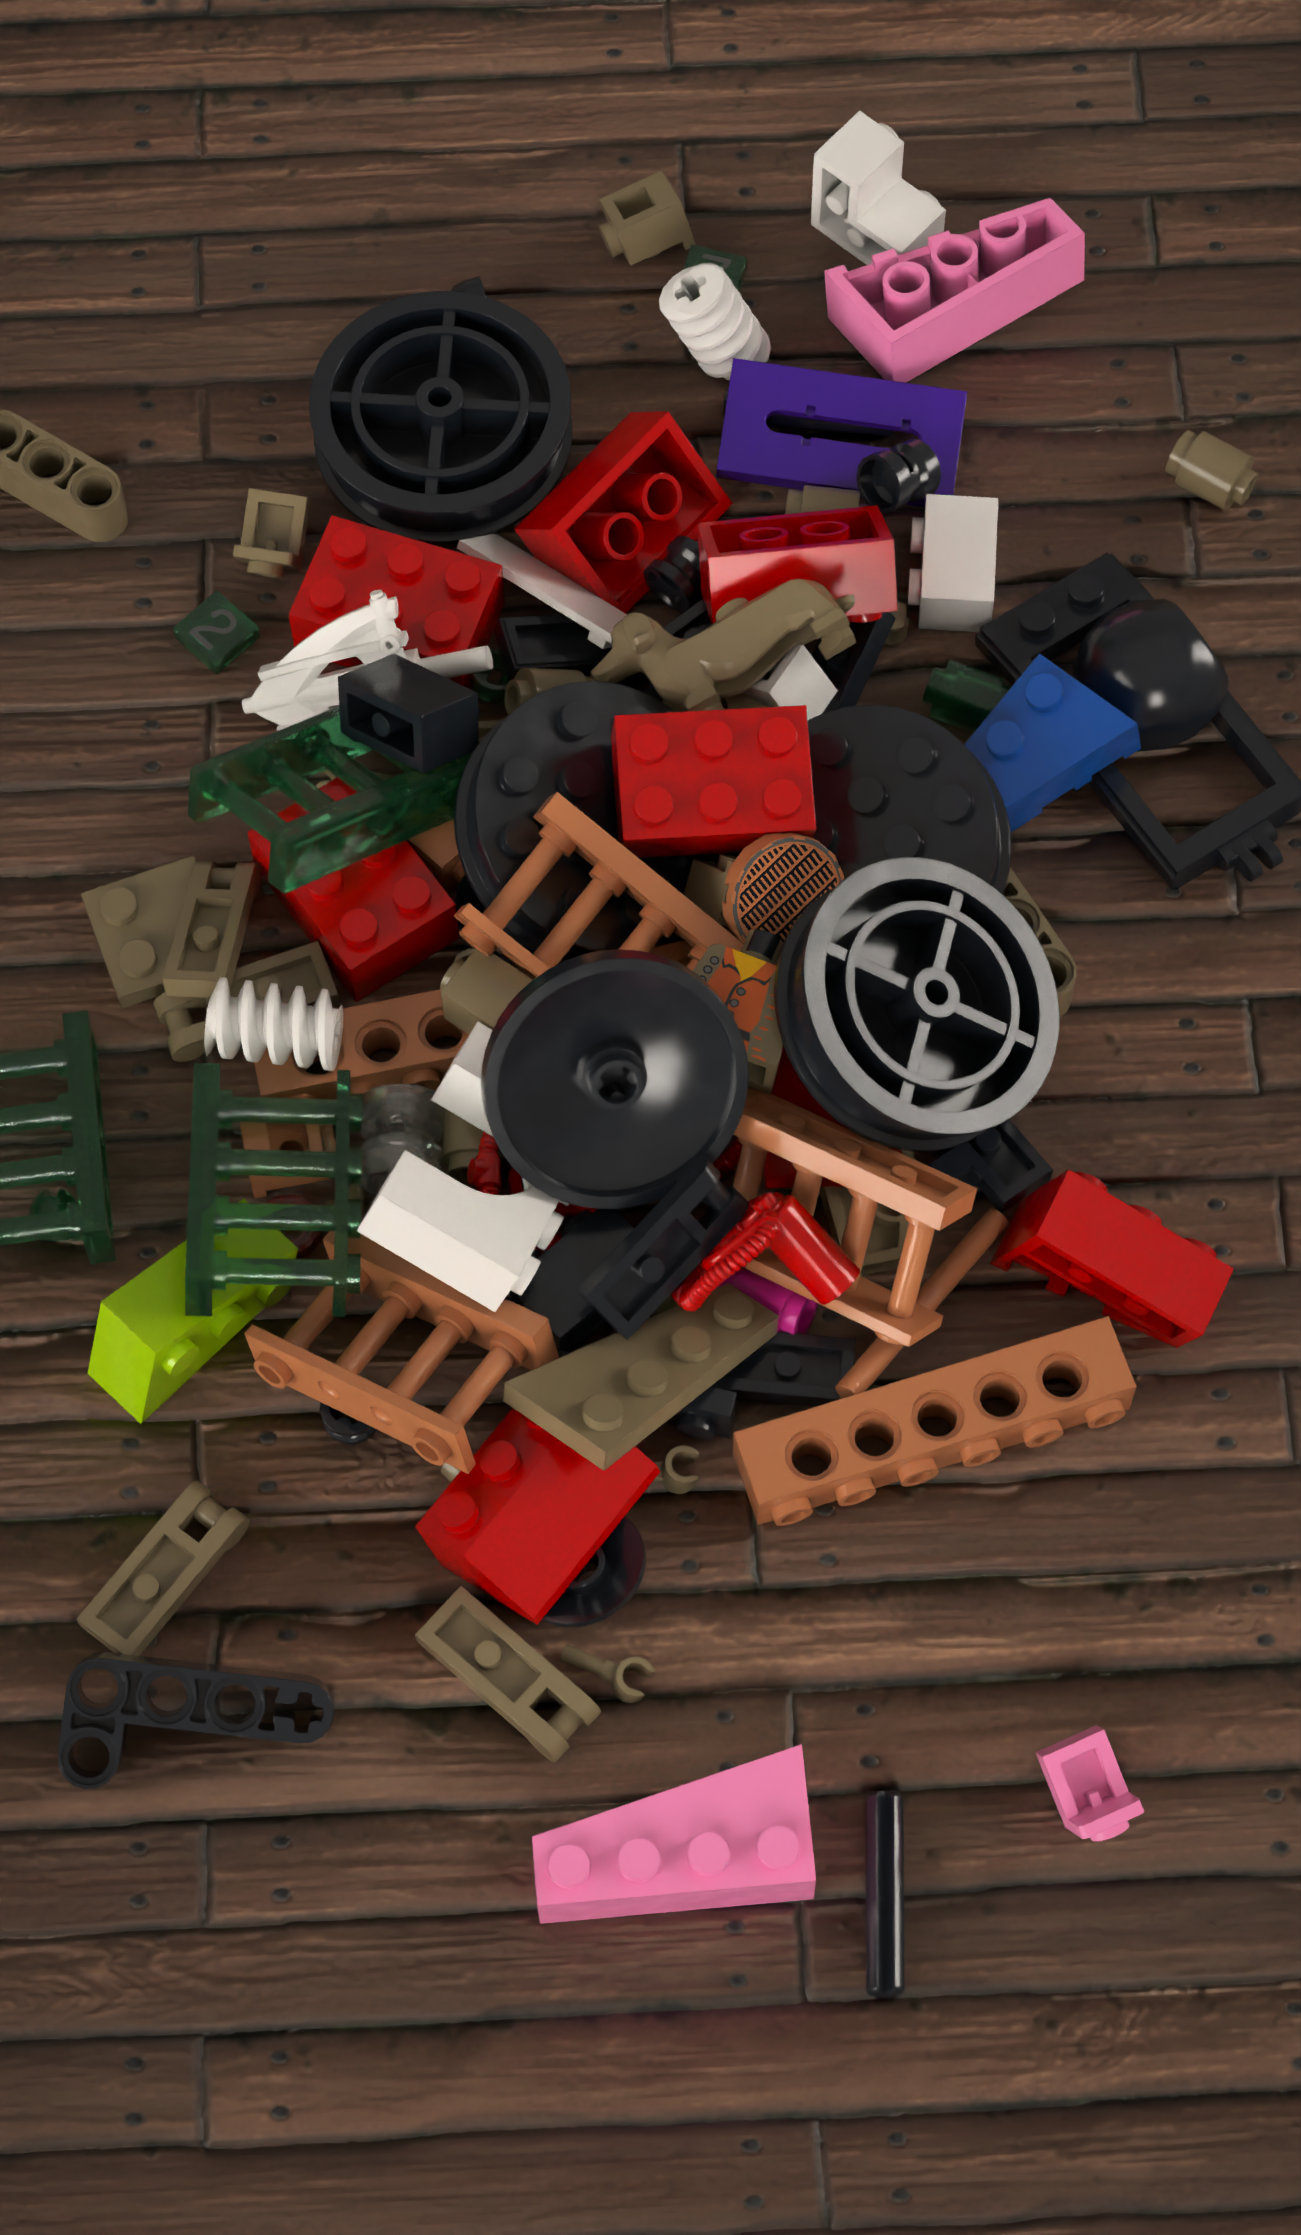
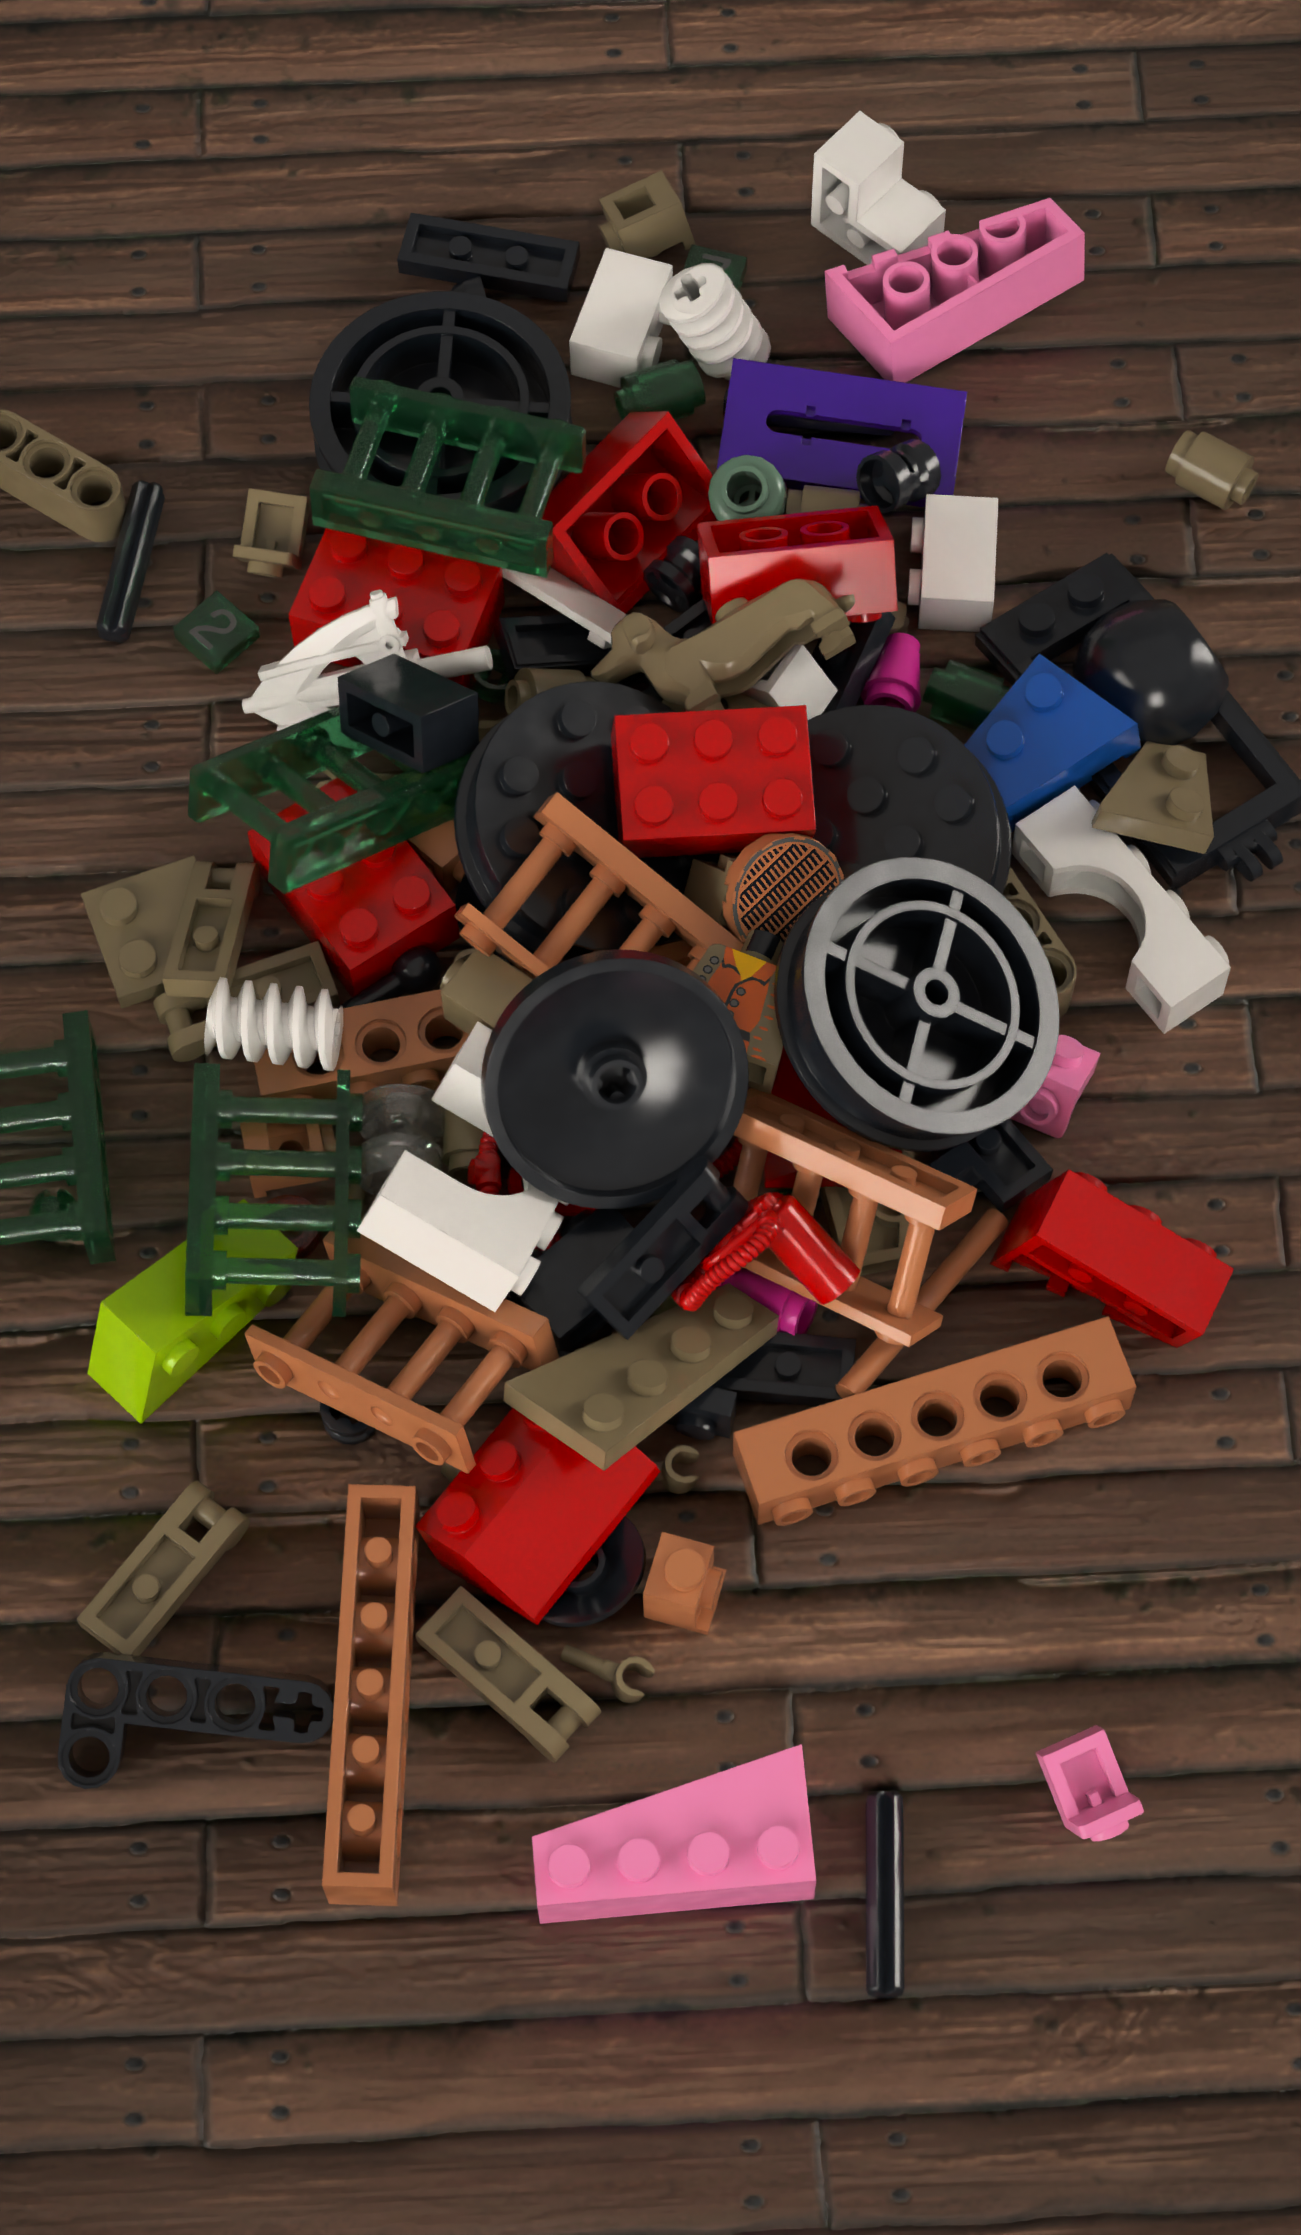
(130, 561): none -> black axle
(372, 1696): none -> nougat brick
(413, 972): none -> black bar
(439, 523): none -> clear green fence
(500, 256): none -> black plate
(620, 319): none -> white brick
(660, 388): none -> clear green brick
(683, 1584): none -> nougat brick
(745, 478): none -> sand green head
(896, 674): none -> dark pink cone
(1067, 1078): none -> bright pink bracket
(1161, 799): none -> dark tan wing
(1175, 964): none -> white arch

